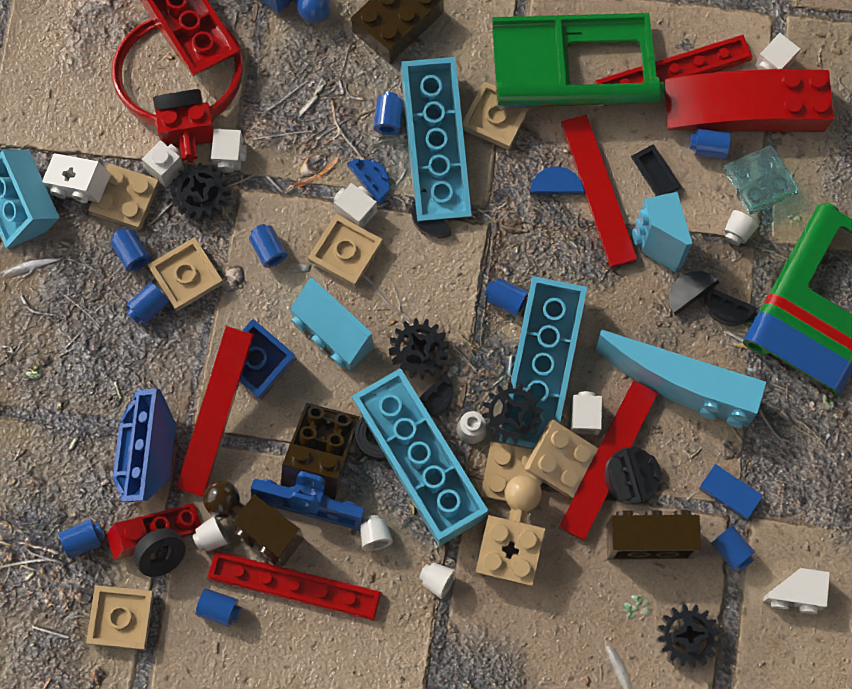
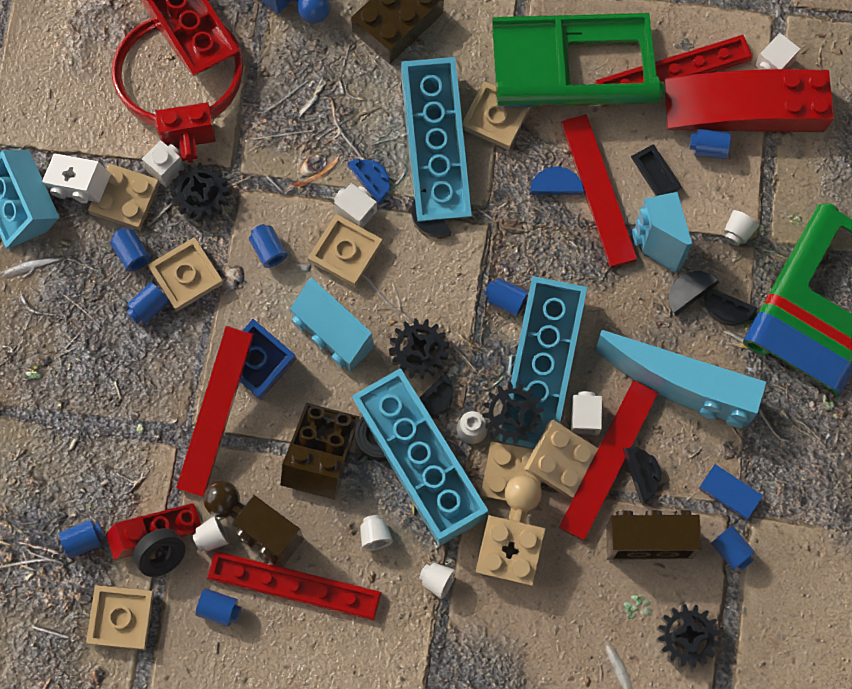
(144, 447): blue wedge -> none
(177, 99): black tyre -> none
(228, 150): white brick -> none
(308, 500): blue plate -> none
(388, 114): blue brick -> none
(621, 478): black tile -> none
(760, 179): clear light blue slope -> none
(802, 589): white slope -> none

